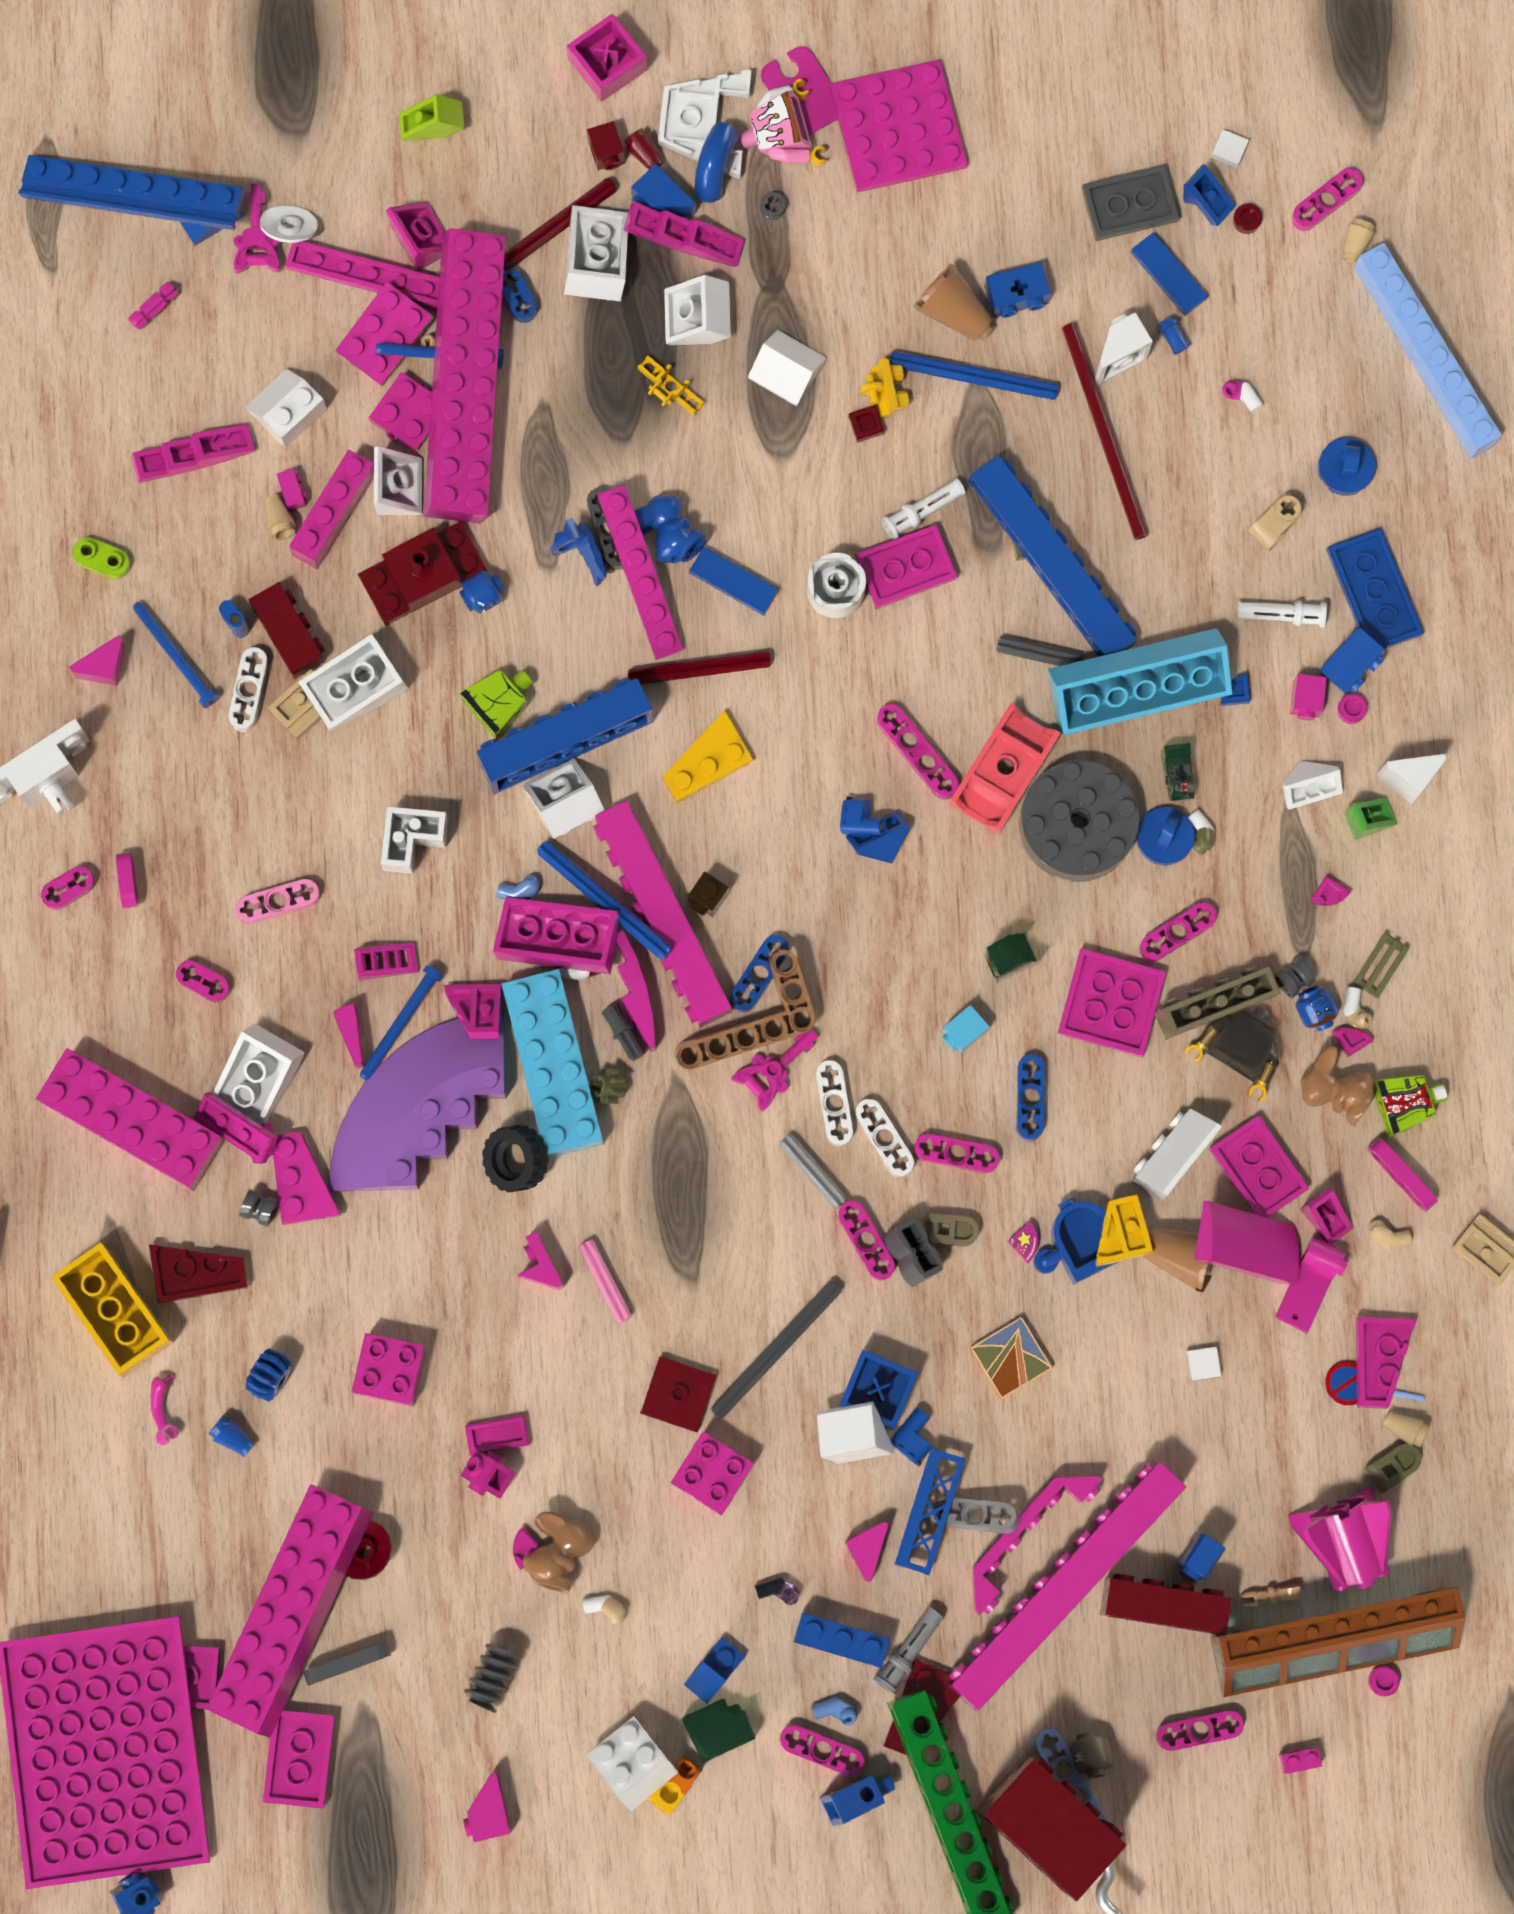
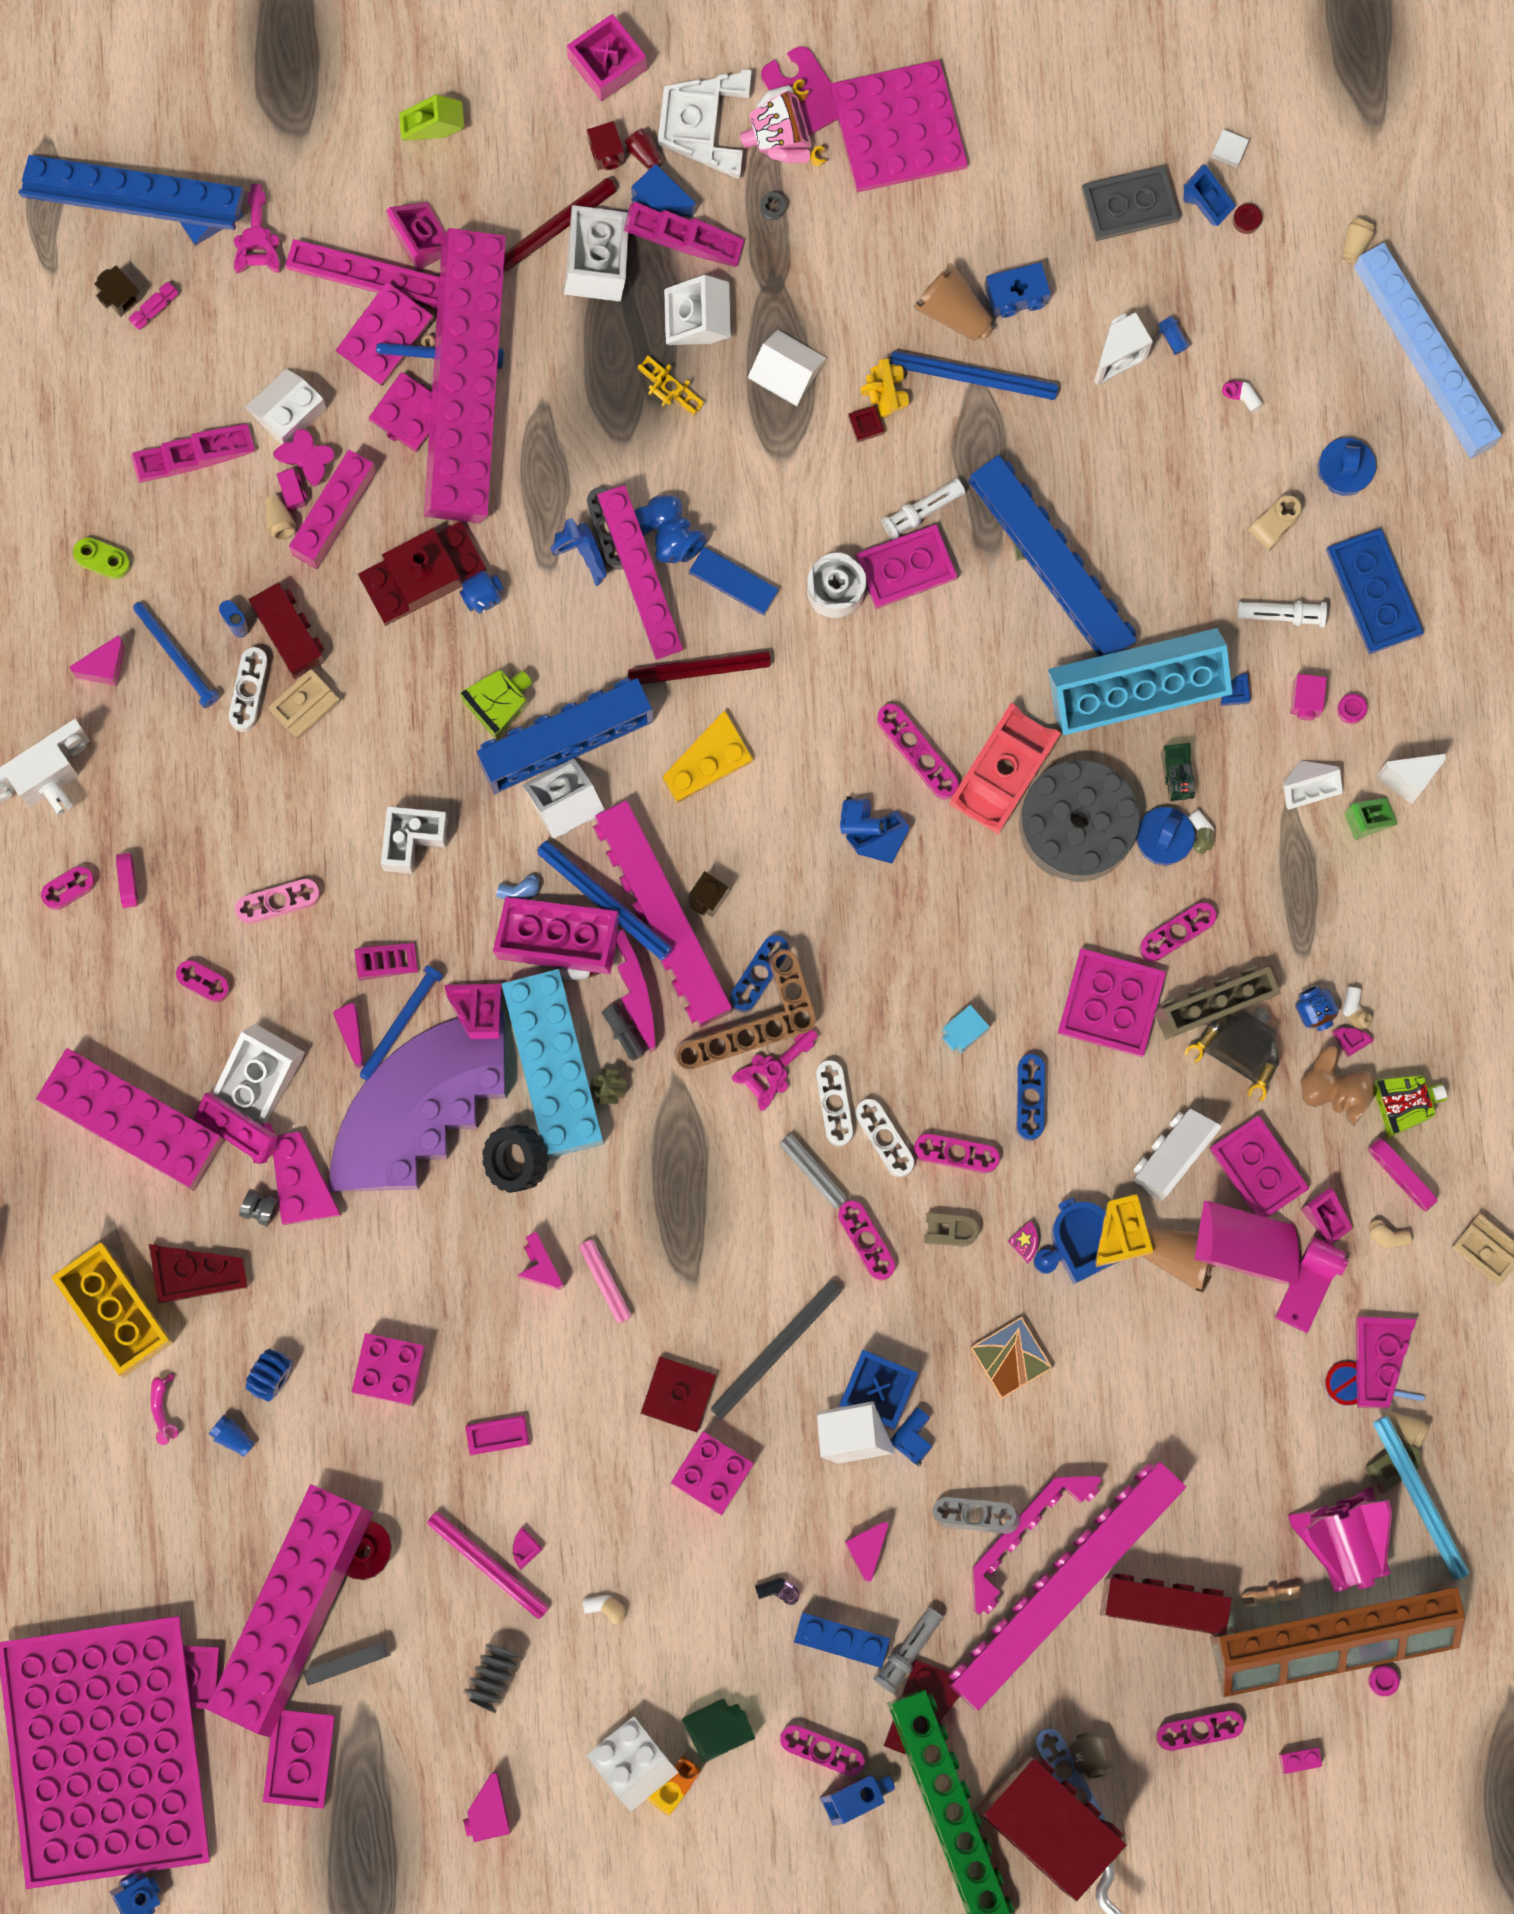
(116, 291): none -> dark brown brick
(288, 223): white dish -> none
(306, 455): none -> dark pink animal
(353, 683): white slope -> none
(397, 483): white slope -> none
(487, 1474): dark pink brick -> none
(487, 1565): none -> dark pink axle
(522, 293): blue beam -> none
(554, 1561): medium nougat animal -> none
(713, 162): blue cylinder -> none
(714, 1670): blue slope -> none
(837, 1708): medium blue arm -> none
(914, 1254): dark grey brick -> none
(918, 1508): blue fence -> none
(1010, 956): clear green piece -> none
(1037, 651): dark grey axle -> none
(1104, 431): dark red piece -> none
(1169, 274): blue tile -> none
(1200, 1558): blue brick -> none
(1203, 1363): white tile -> none
(1294, 978): dark grey wheel -> none
(1329, 893): dark pink tile -> none
(1347, 193): dark pink beam -> none
(1352, 661): blue brick -> none
(1393, 944): olive tile -> none
(1421, 1497): none -> medium azure axle

